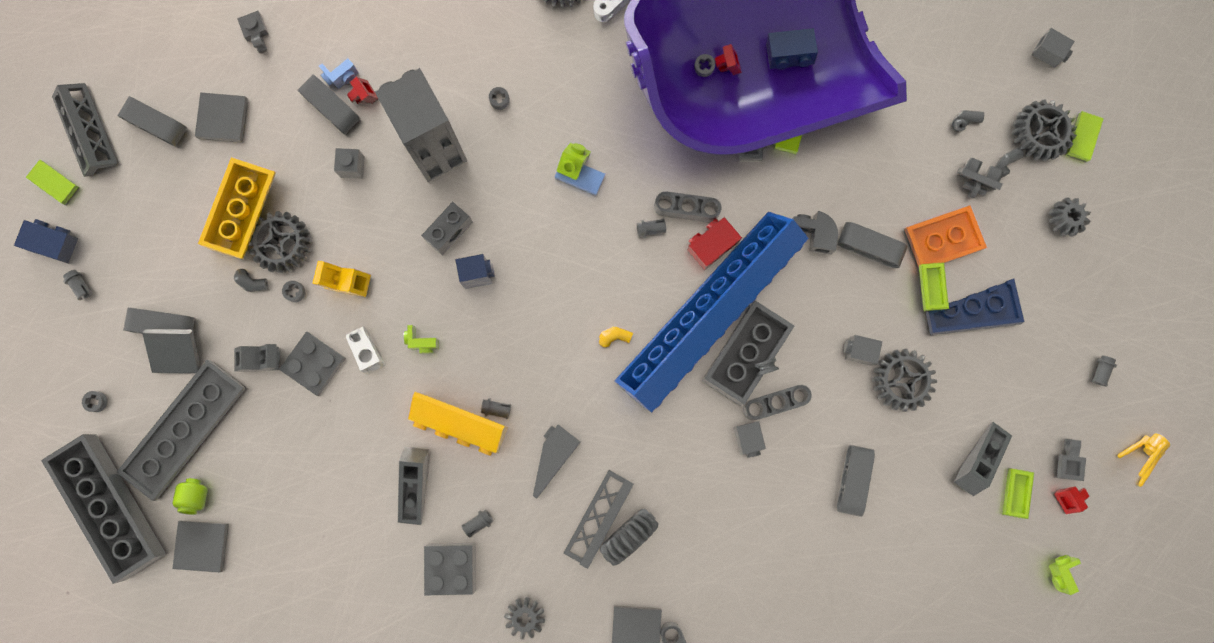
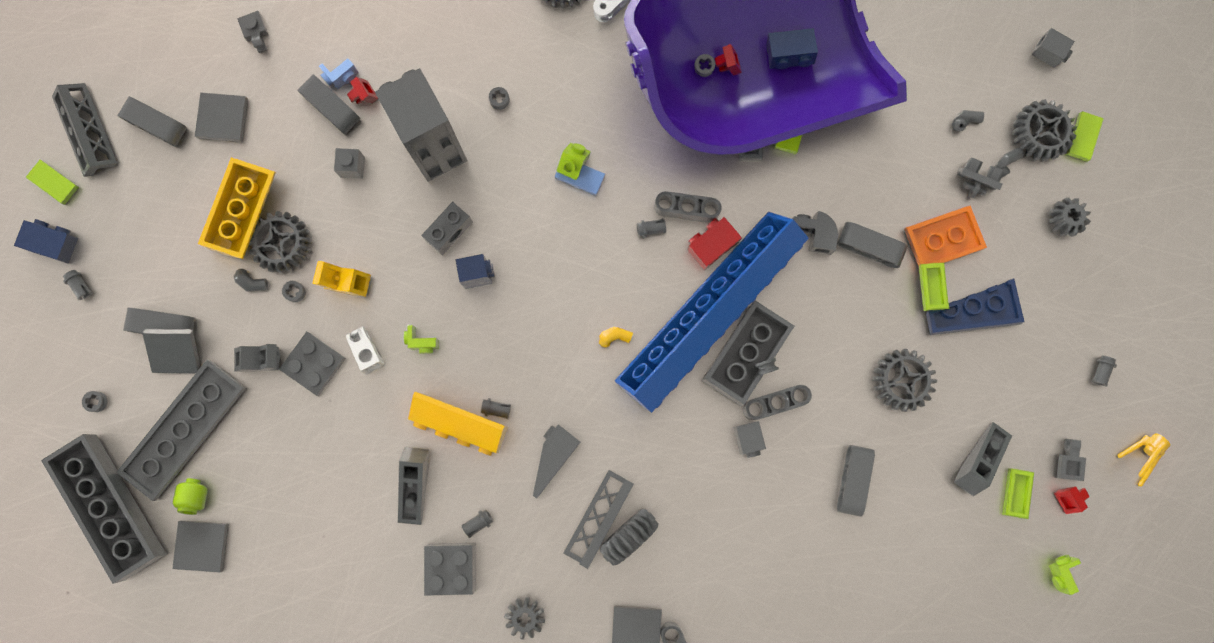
(863, 350): dark grey brick -> none

